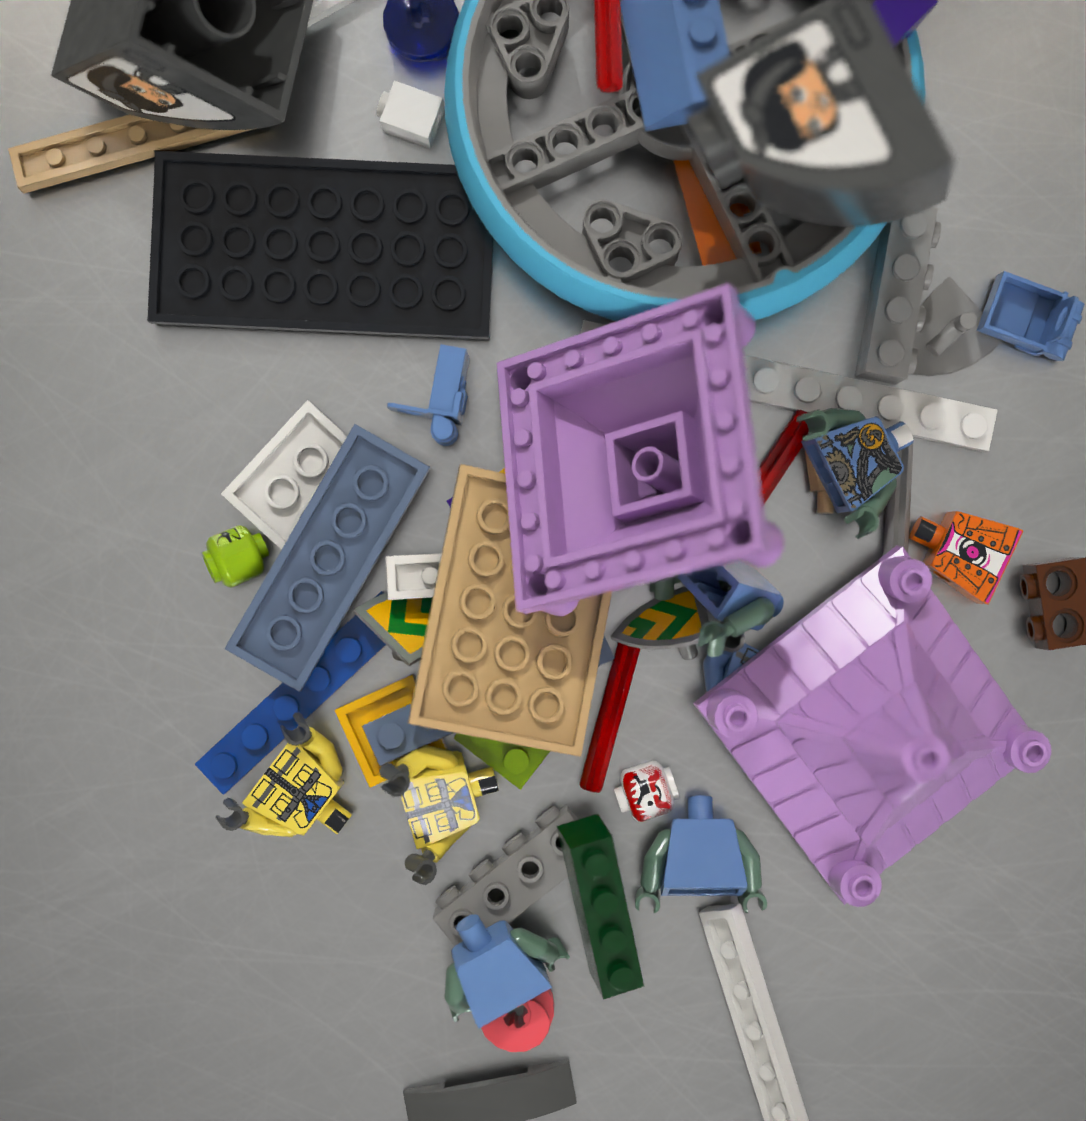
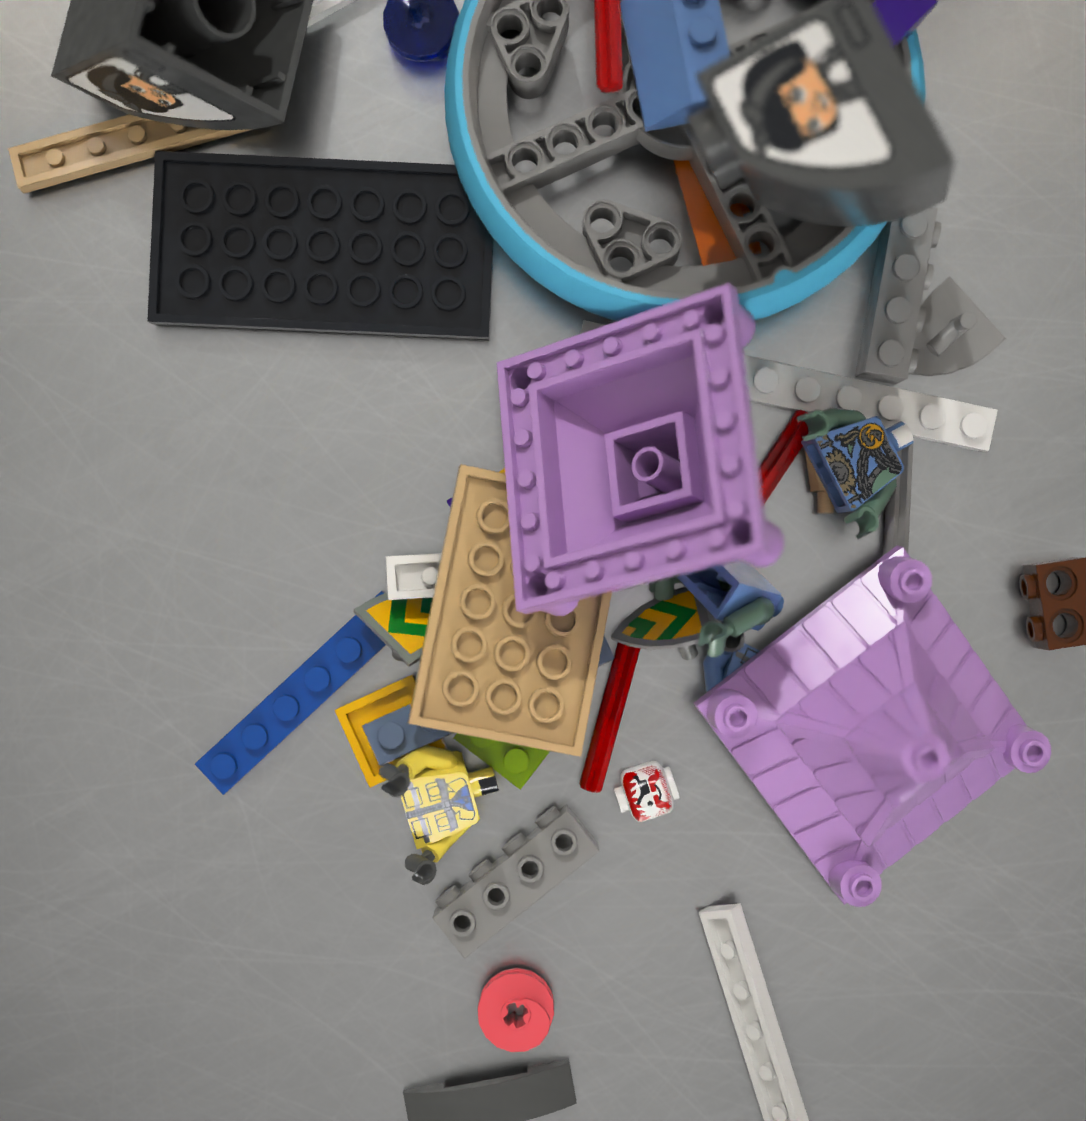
(235, 556): lime head -> none
(286, 473): white plate -> none
(293, 789): torso -> none
(327, 558): sand blue plate -> none
(410, 114): white brick -> none
(447, 397): medium blue piece -> none
(497, 969): medium blue torso -> none
(600, 905): dark green brick -> none
(701, 859): medium blue torso -> none
(967, 552): torso -> none
(1031, 316): medium blue piece -> none

